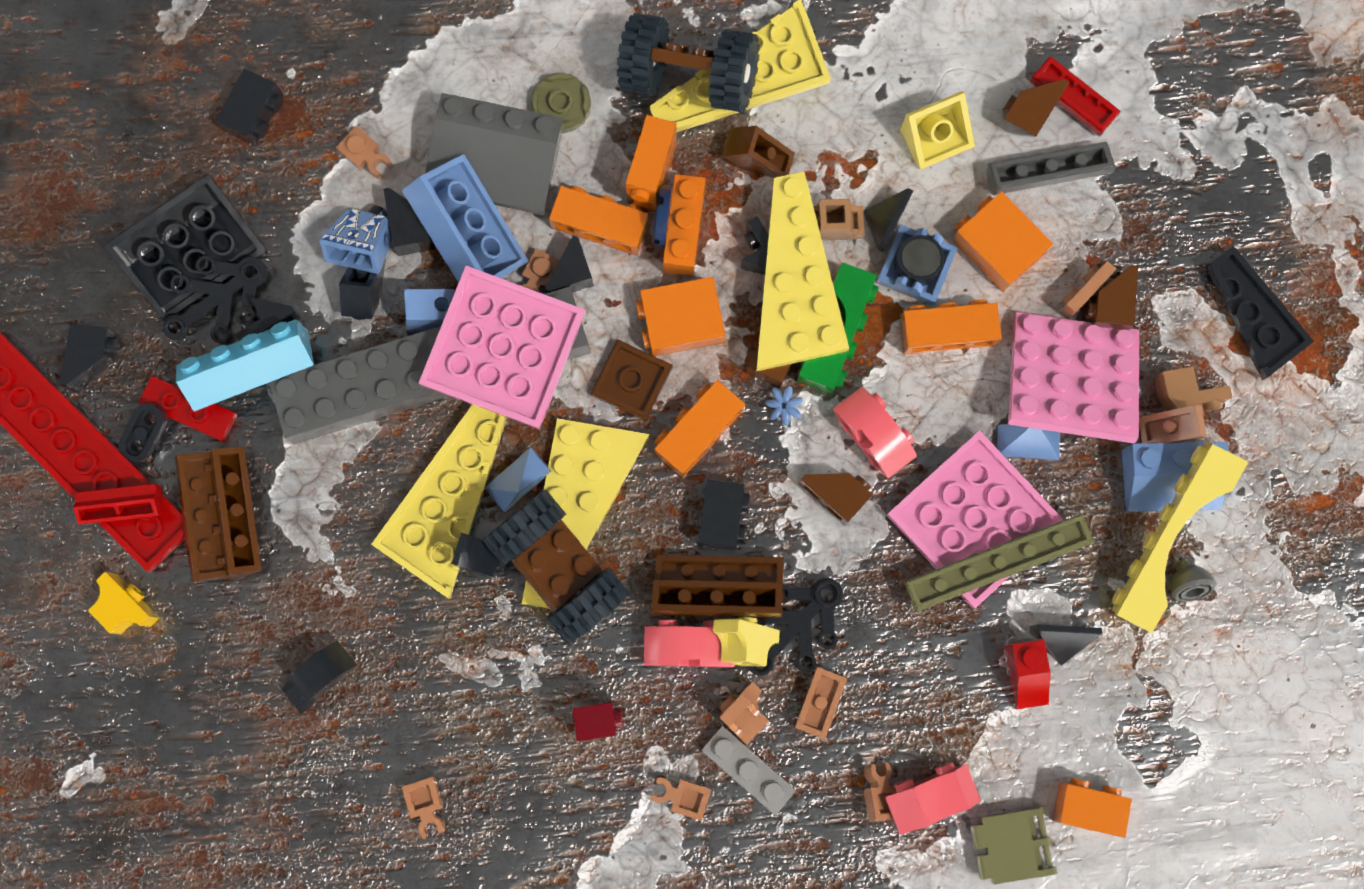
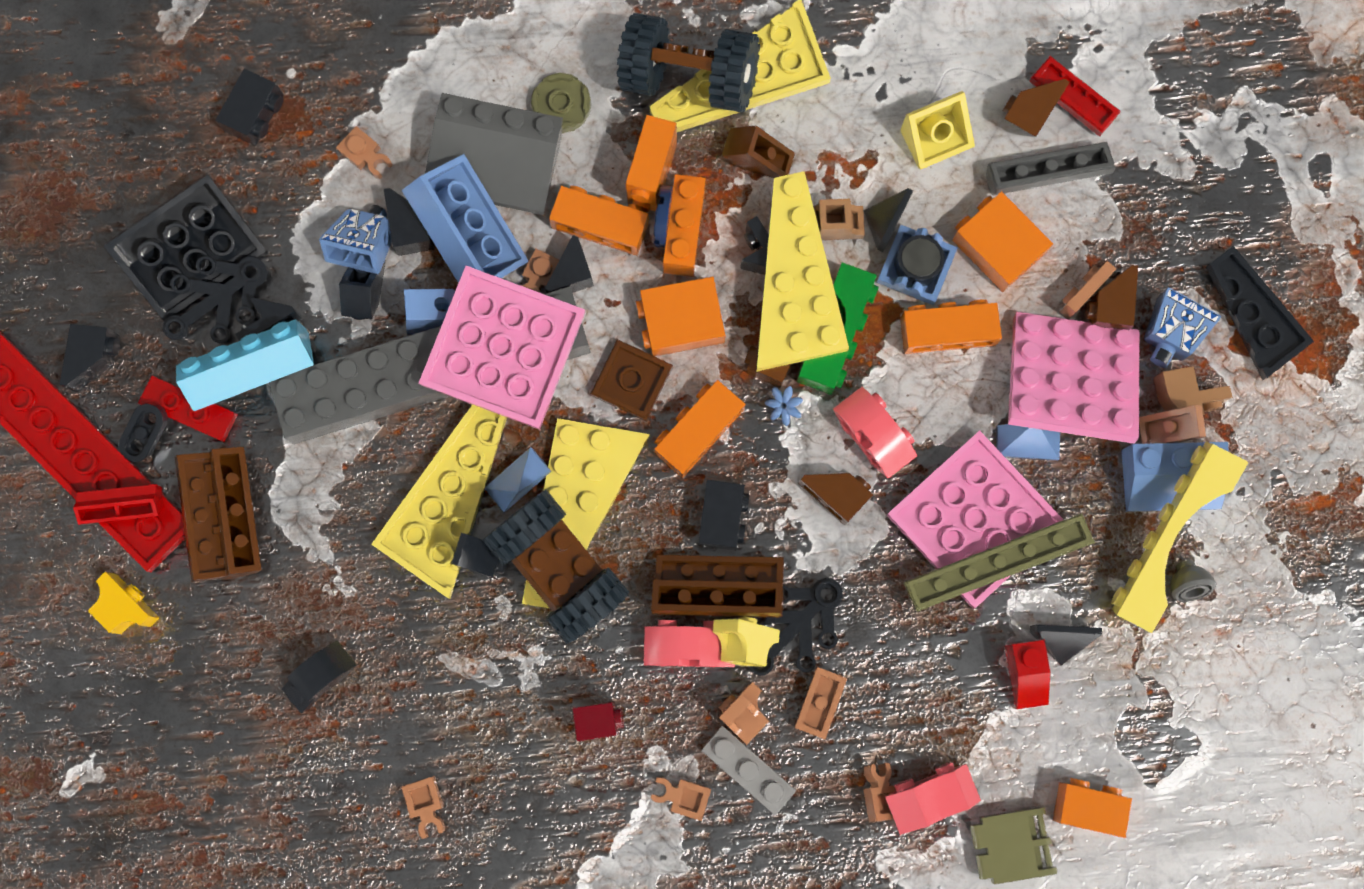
(1177, 327): none -> torso

